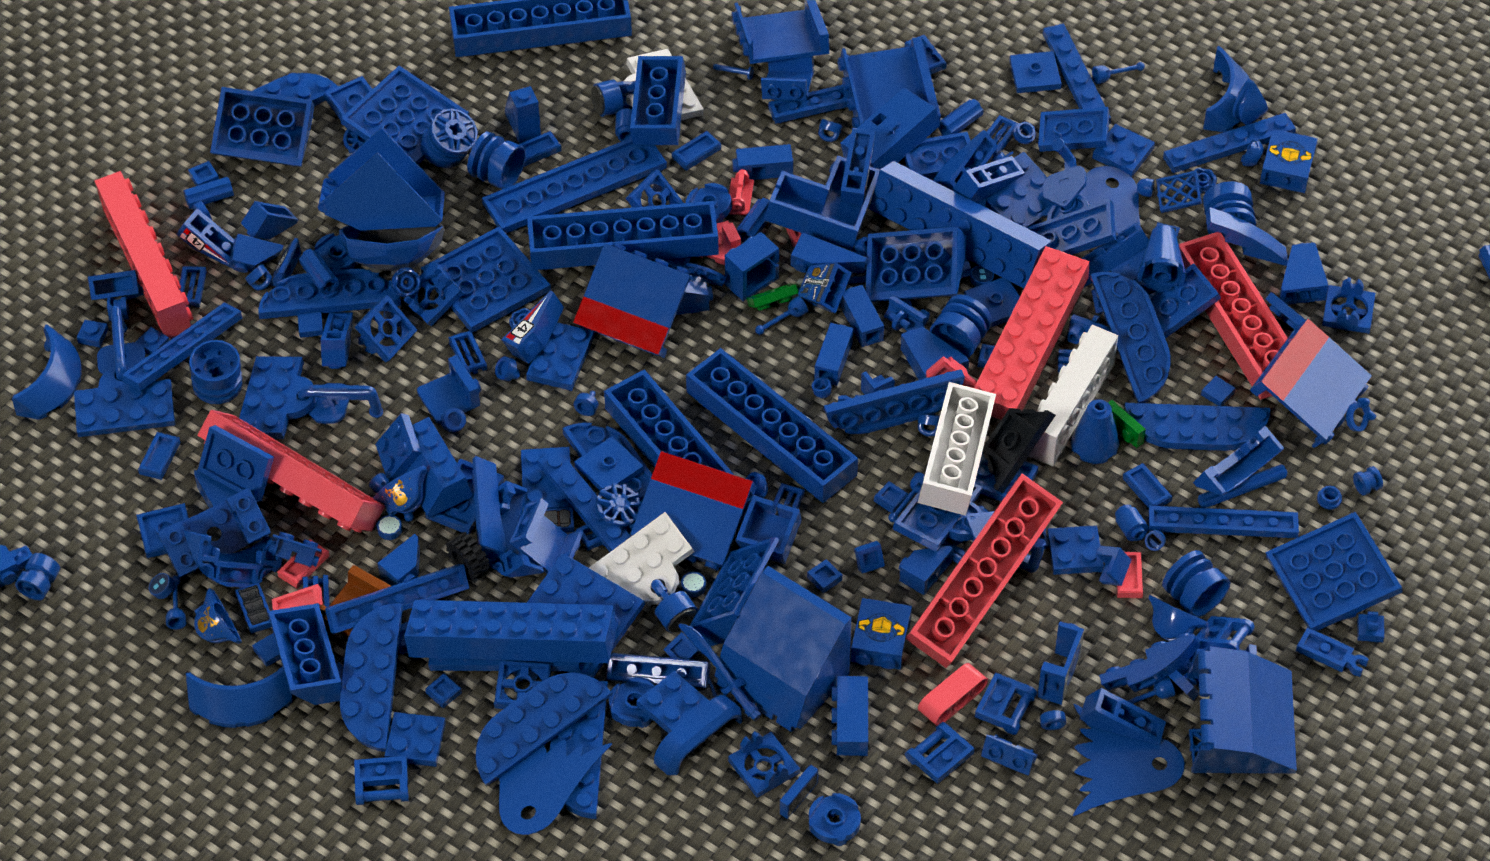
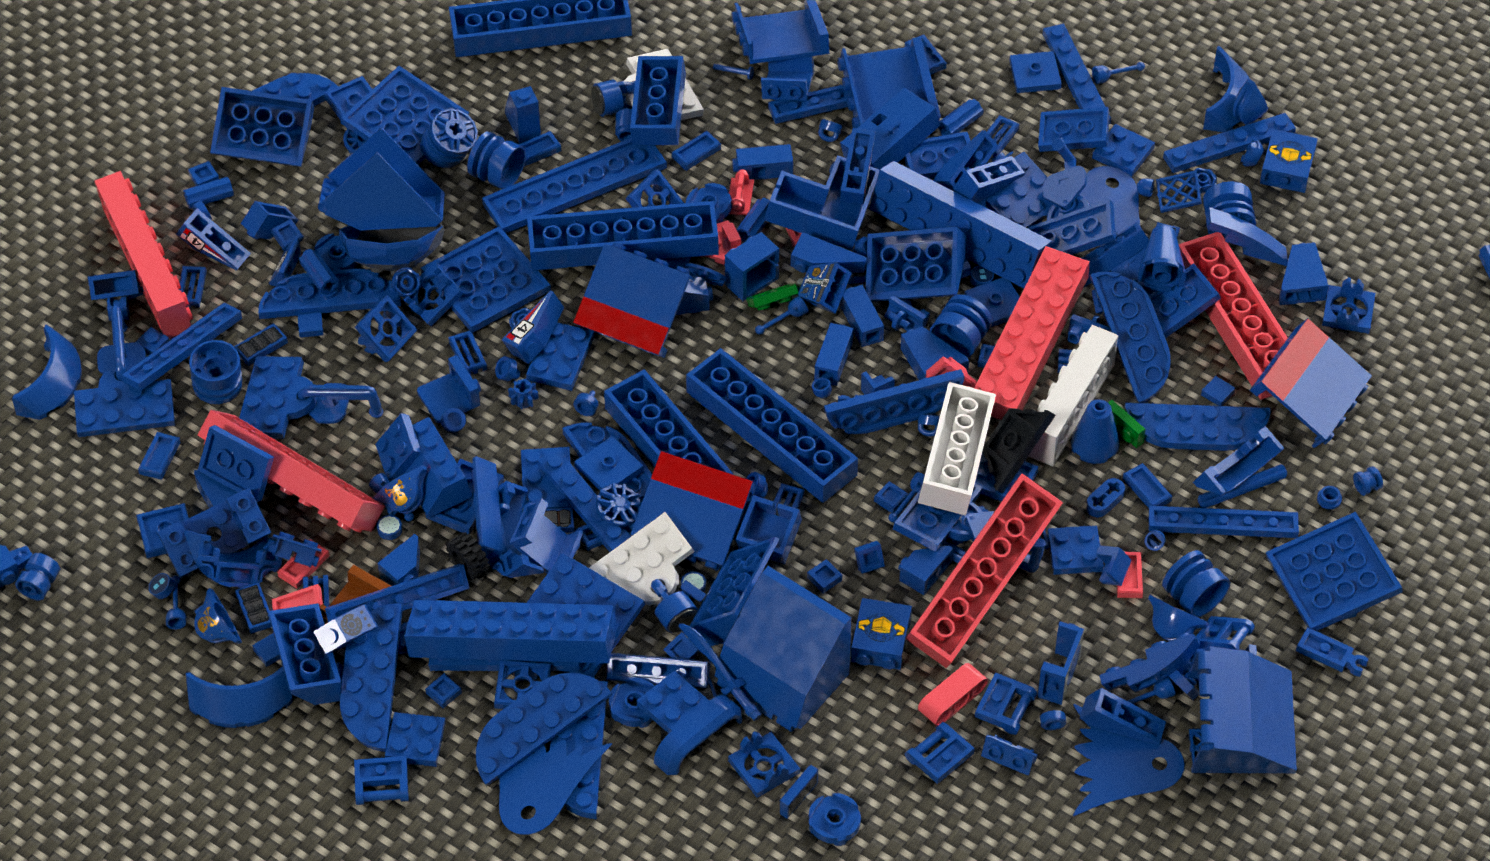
(92, 333): blue plate -> none
(251, 252): blue slope -> none
(256, 275): blue tile -> none
(261, 344): none -> tile
(286, 233): none -> blue tile
(336, 339): blue slope -> none
(345, 629): none -> slope
(523, 393): none -> blue gear
(693, 591): none -> blue tile
(851, 715): blue brick -> none
(1027, 128): blue plate -> none
(1102, 495): none -> blue beam
(1131, 523): blue brick -> none
(1283, 311): blue plate -> none
(1368, 414): blue piece -> none
(1370, 627): blue tile -> none

